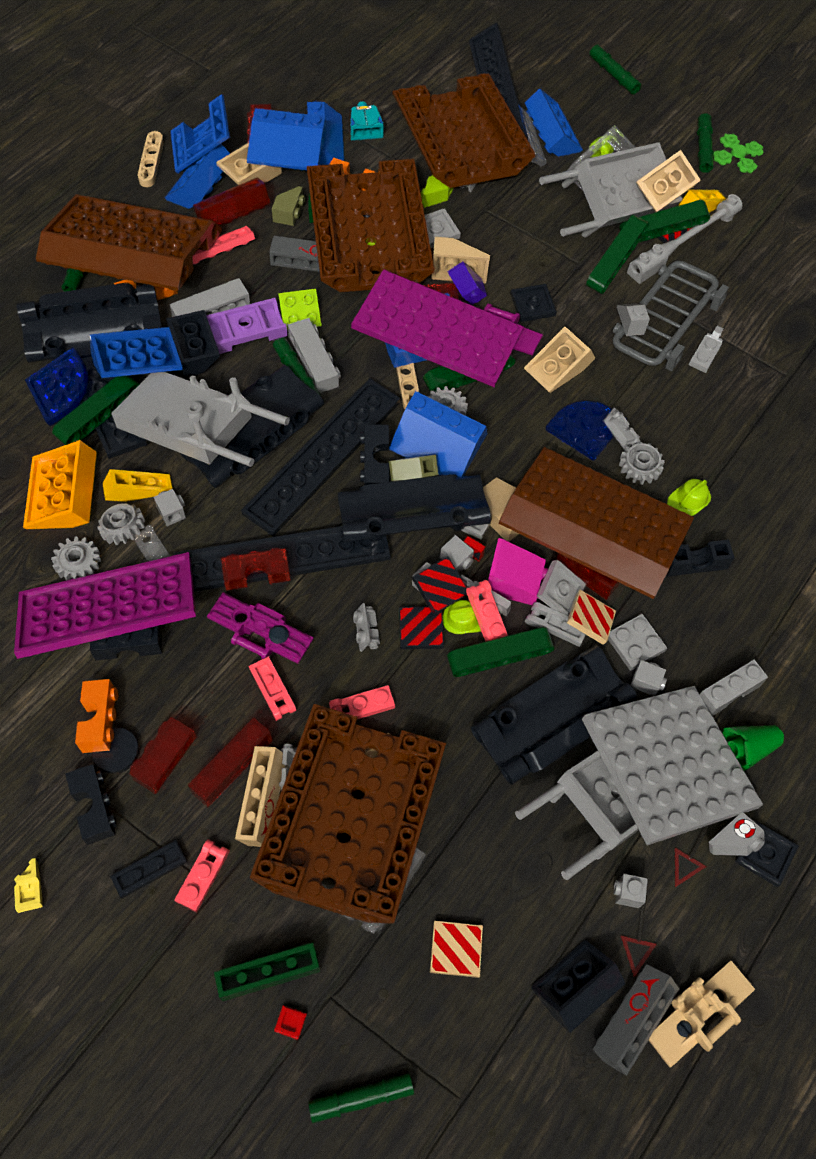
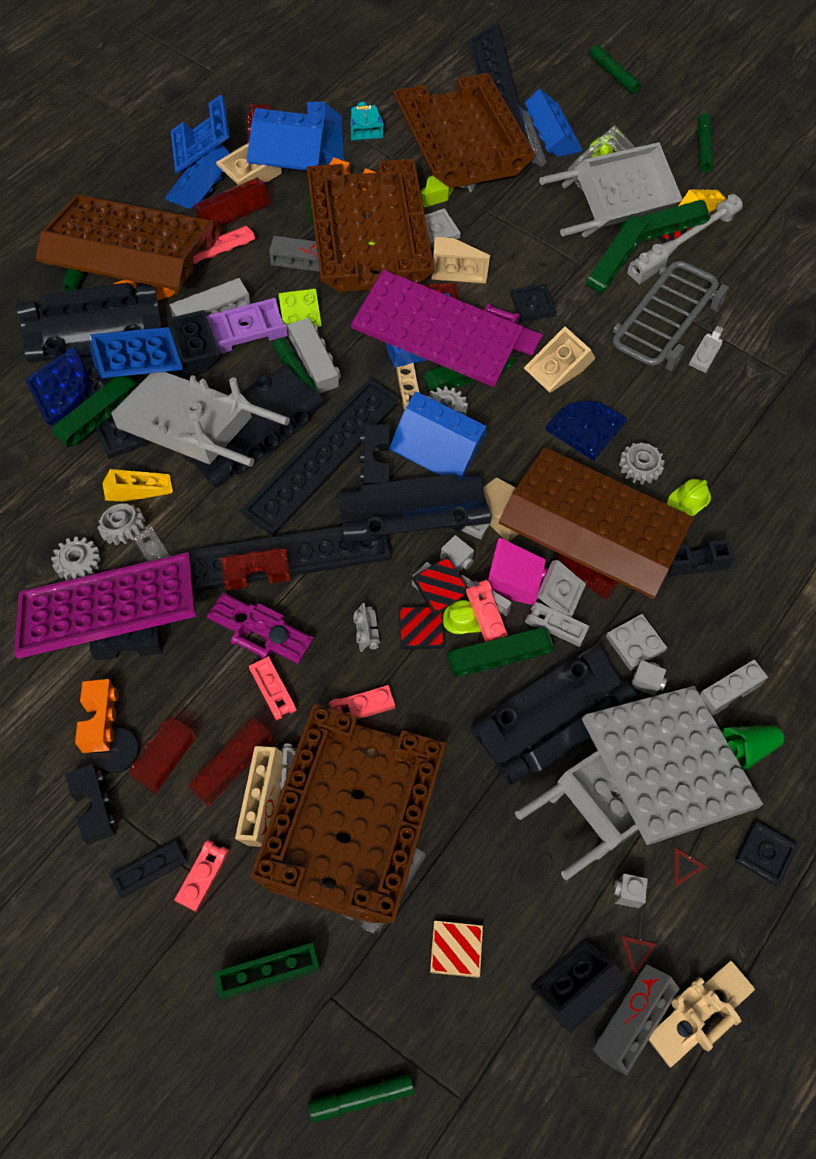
(28, 889): light yellow slope -> none
(60, 487): light orange slope -> none
(150, 159): tan beam -> none
(170, 507): light grey brick -> none
(287, 206): olive slope -> none
(290, 1022): red tile -> none
(413, 467): slope -> none
(468, 283): dark purple slope -> none
(477, 547): red tile -> none
(591, 617): tan tile -> none
(620, 428): light grey hinge -> none
(633, 318): light grey slope -> none
(668, 181): tan slope -> none
(738, 151): bright green plant -> none
(738, 838): light grey slope -> none

